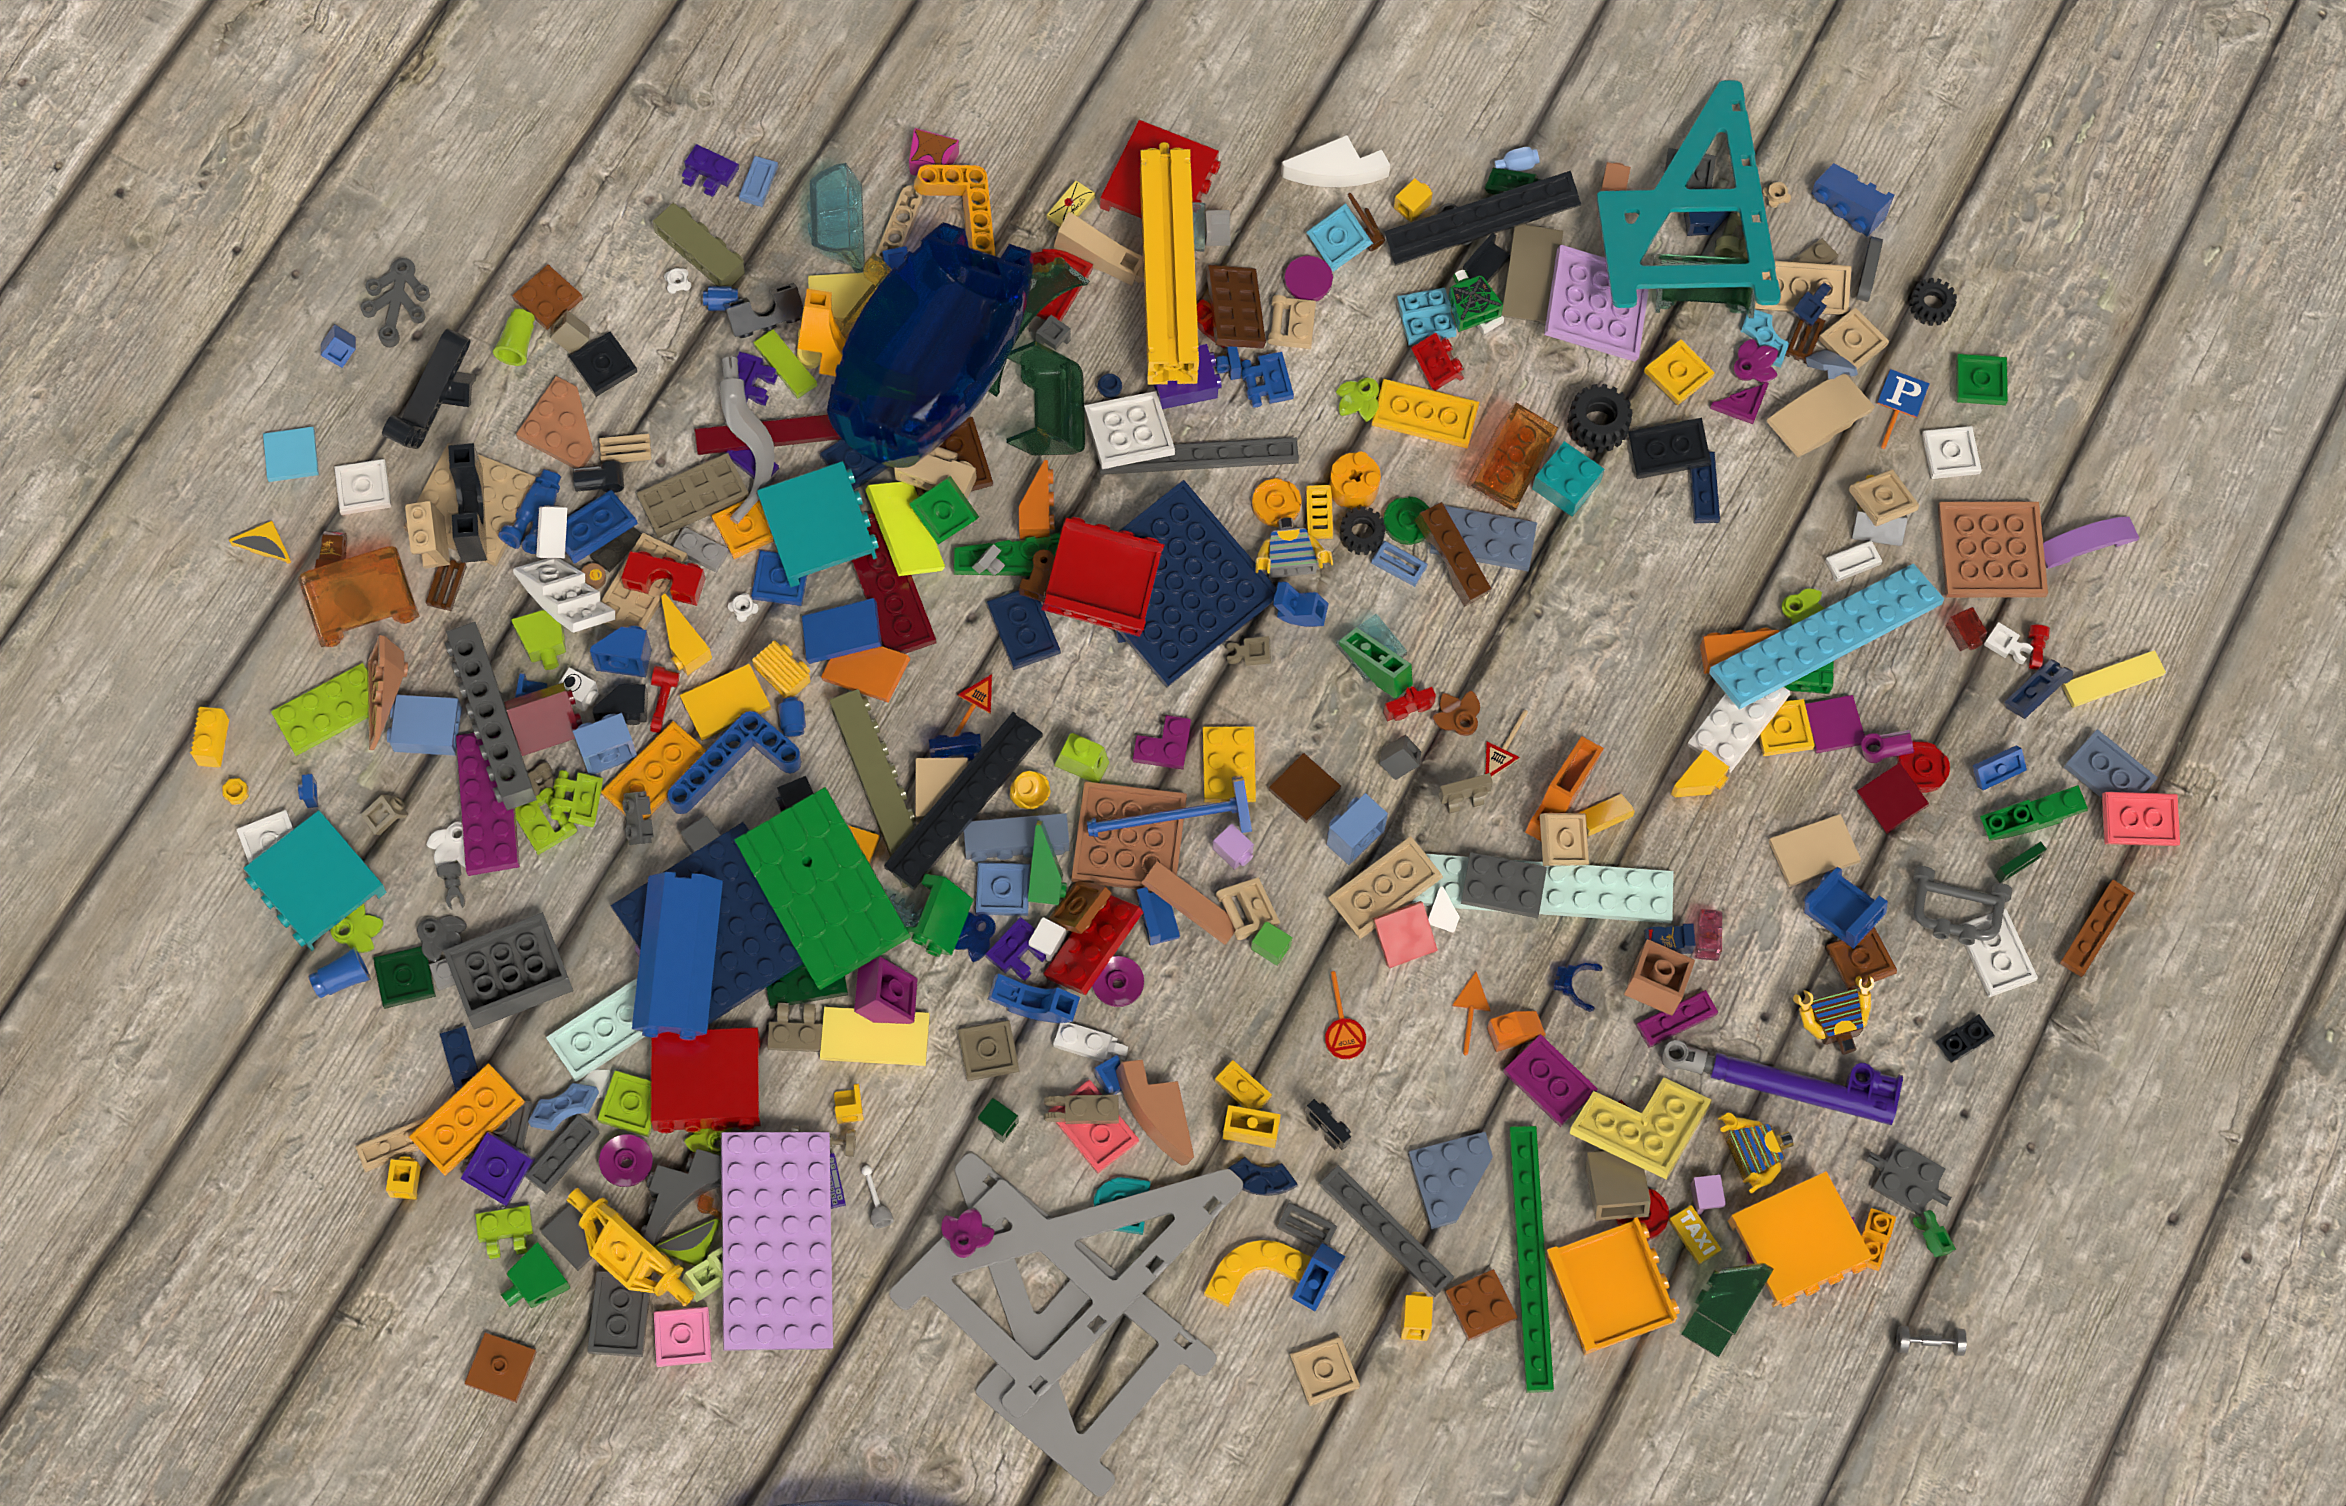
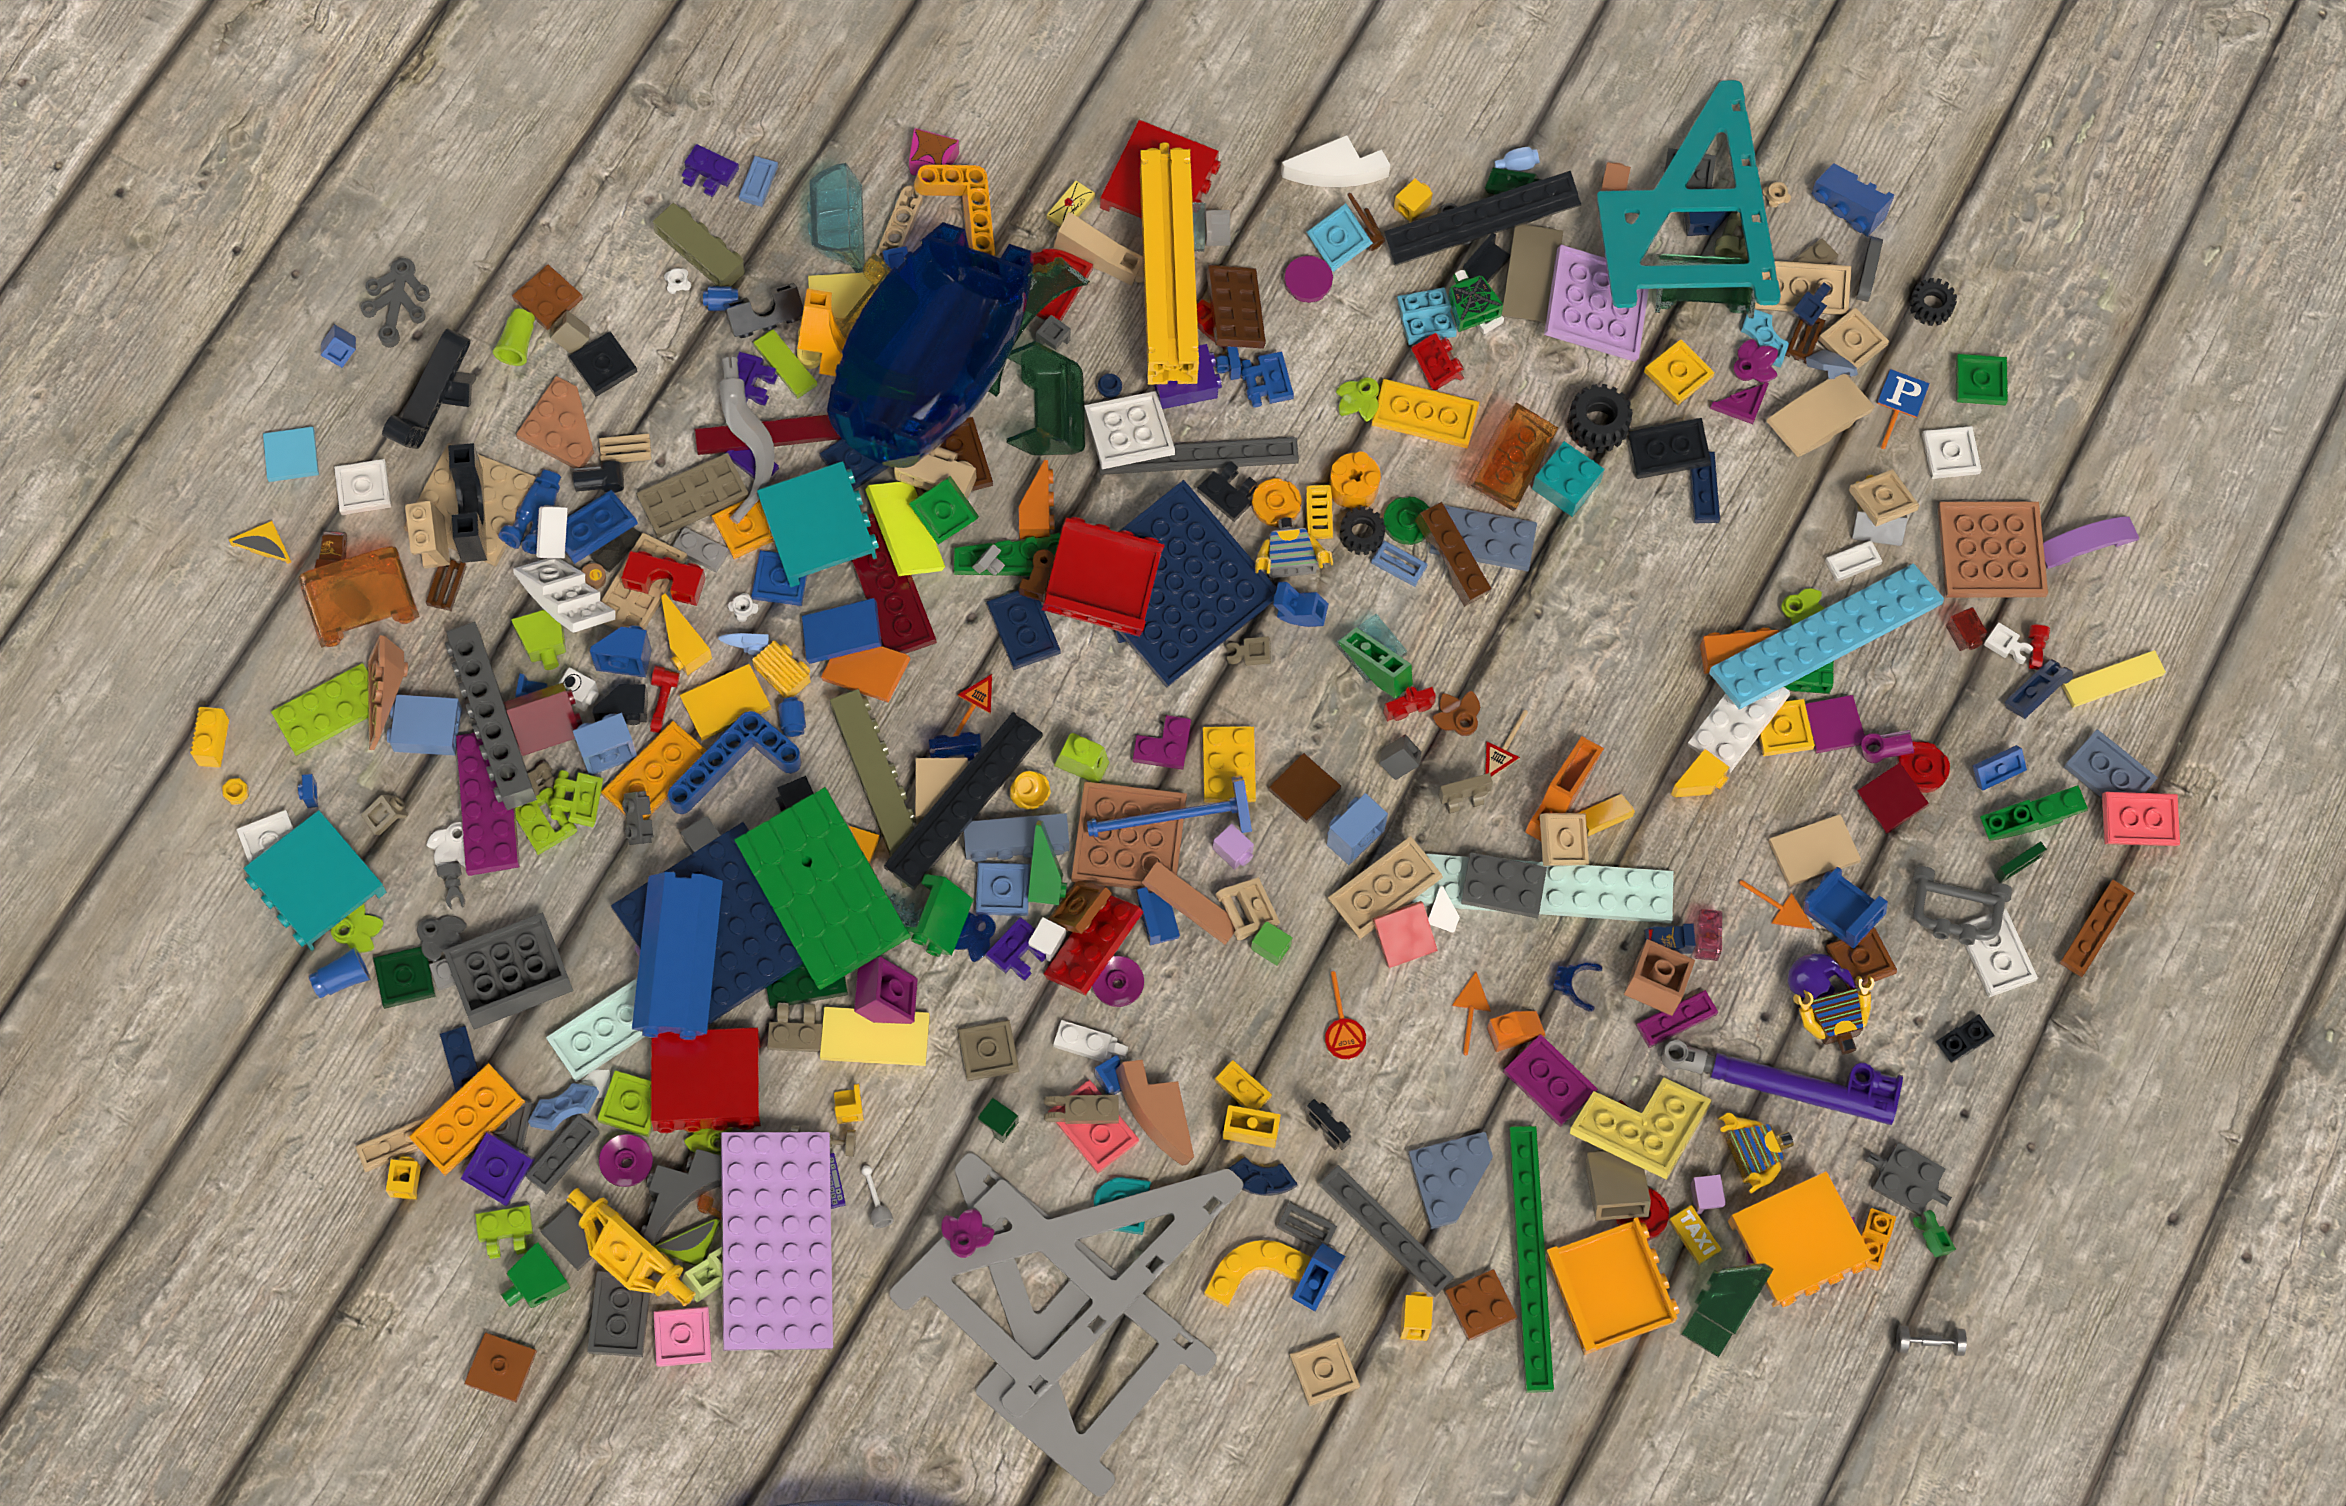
(751, 643): none -> light blue plate
(1032, 1002): blue arch -> none
(1224, 496): none -> black plate
(1300, 322): tan plate -> none
(1789, 914): none -> orange piece
(1813, 974): none -> dark purple helmet

